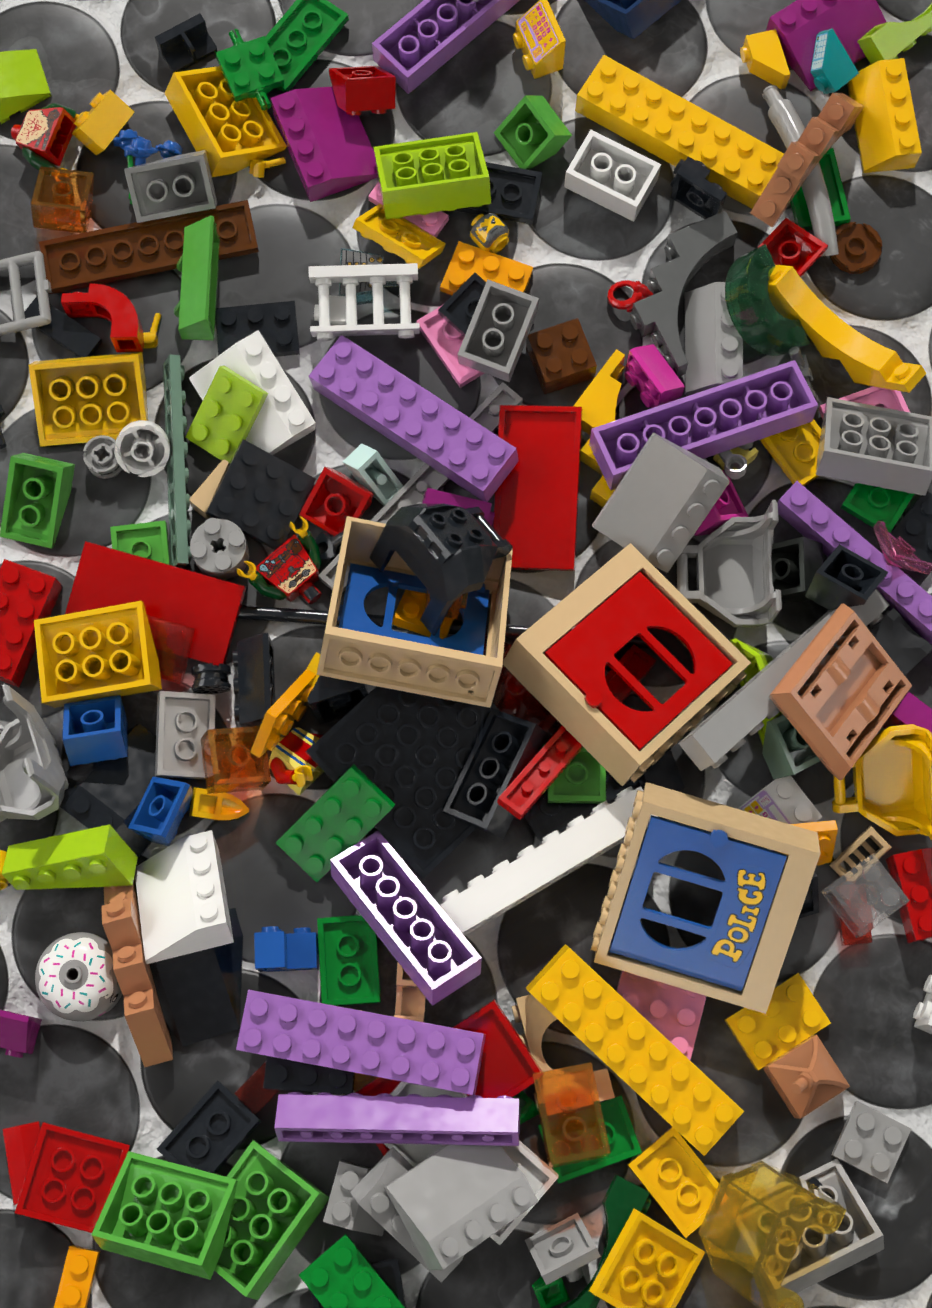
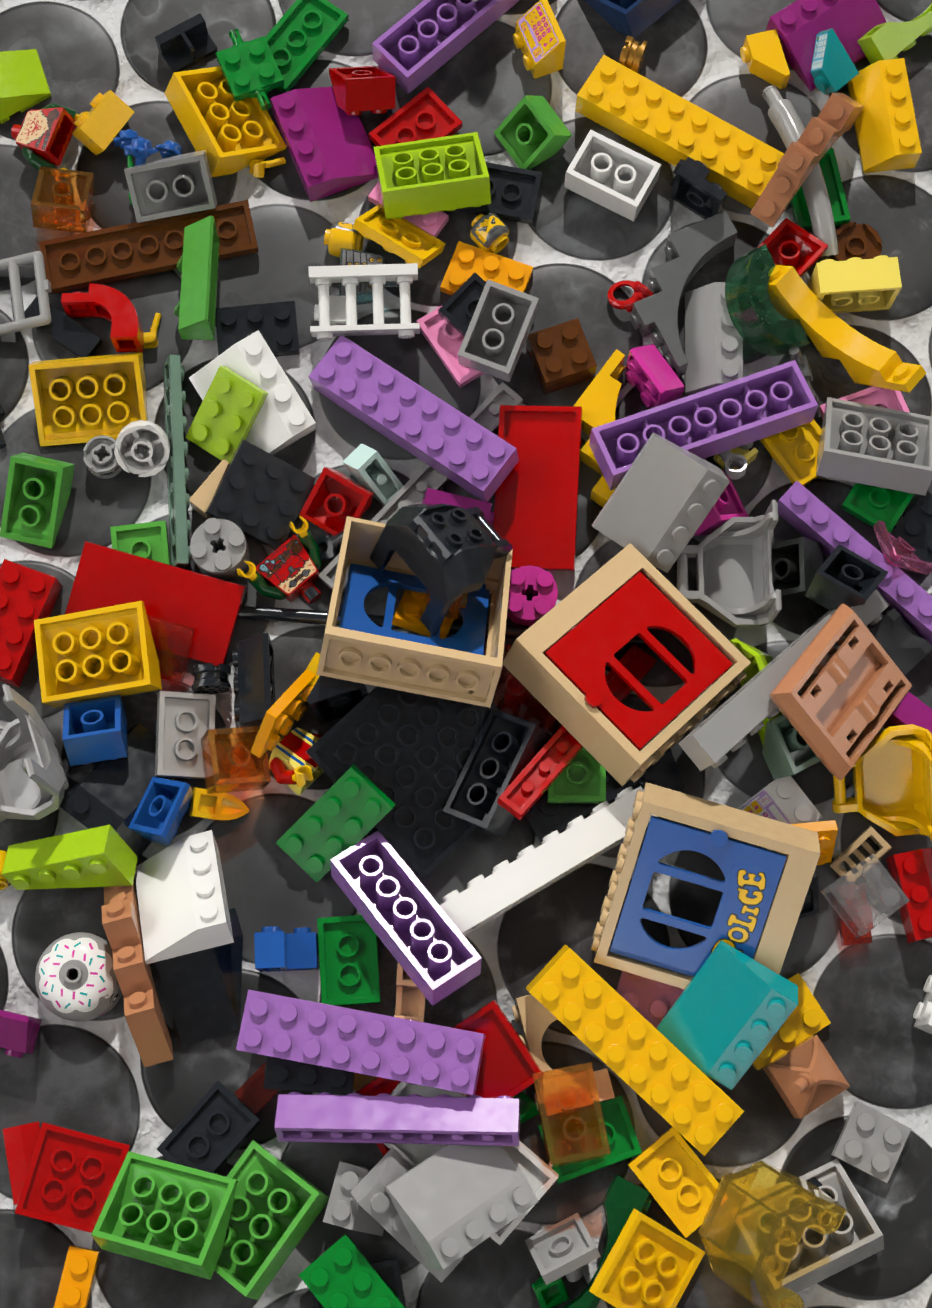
(342, 236): none -> yellow head
(419, 119): none -> red plate
(543, 590): none -> dark pink brick
(633, 54): none -> pearl gold wheel
(729, 1014): none -> teal slope
(856, 283): none -> light yellow brick

